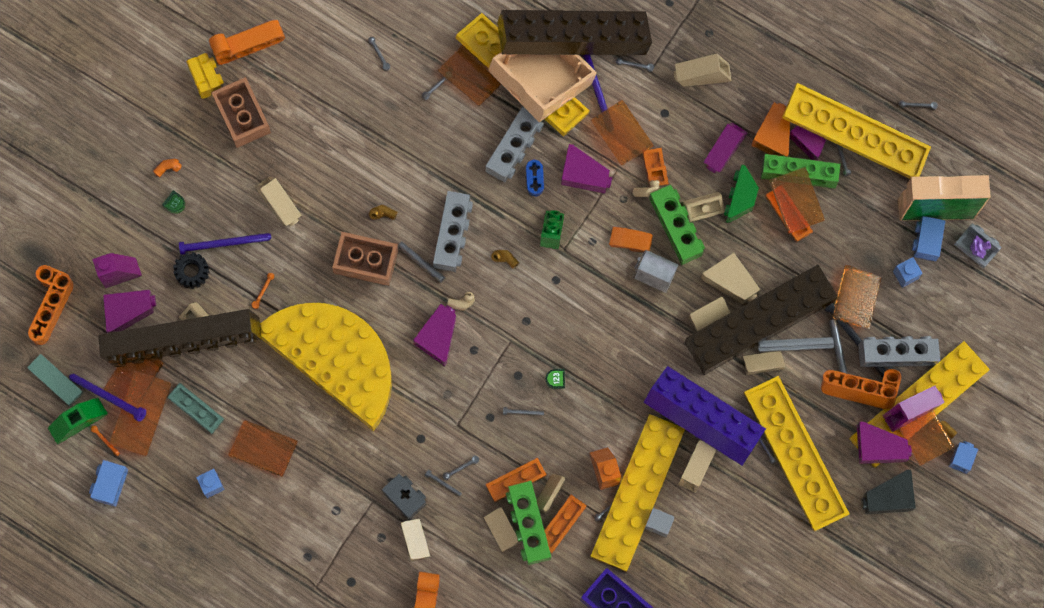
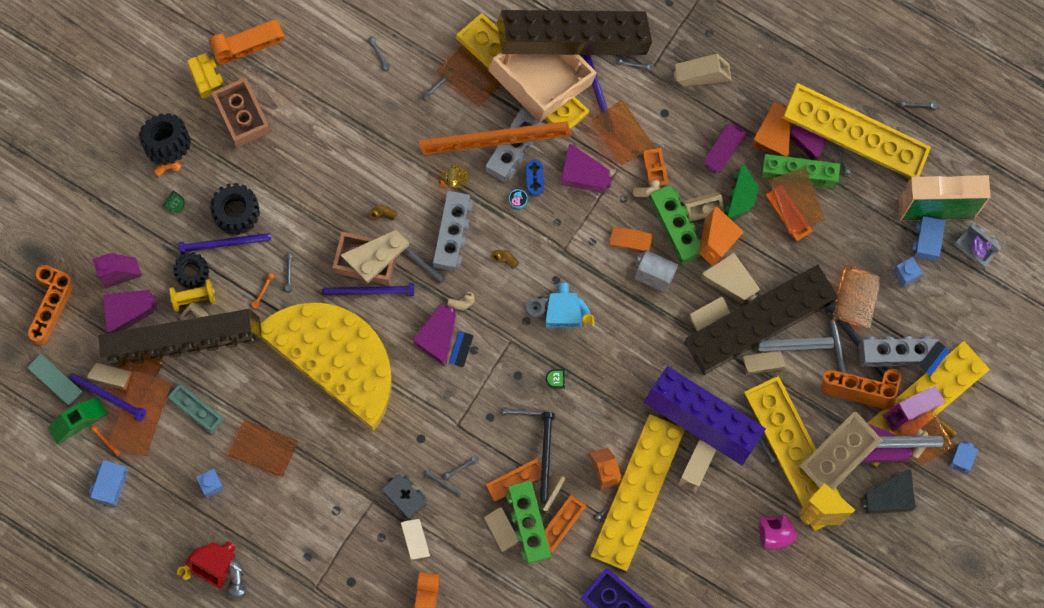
(110, 376): none -> tan slope
(160, 128): none -> black tyre
(192, 295): none -> yellow hose
(214, 565): none -> red torso
(228, 195): none -> black tyre
(278, 201): tan slope -> none
(289, 256): none -> flat silver hinge
(370, 290): none -> dark purple bar
(375, 255): none -> tan wing
(455, 177): none -> clear yellow animal
(461, 349): none -> black sticker
(495, 138): none -> orange tile
(518, 199): none -> tile
(548, 417): none -> black bar
(552, 229): green slope -> none
(562, 309): none -> medium azure torso
(659, 522): light grey panel -> none
(717, 236): none -> orange slope
(776, 532): none -> dark pink piece
(825, 508): none -> yellow slope
(841, 452): none -> tan plate
(910, 441): none -> light grey axle
(917, 451): none -> tan arm
(934, 358): none -> black sticker

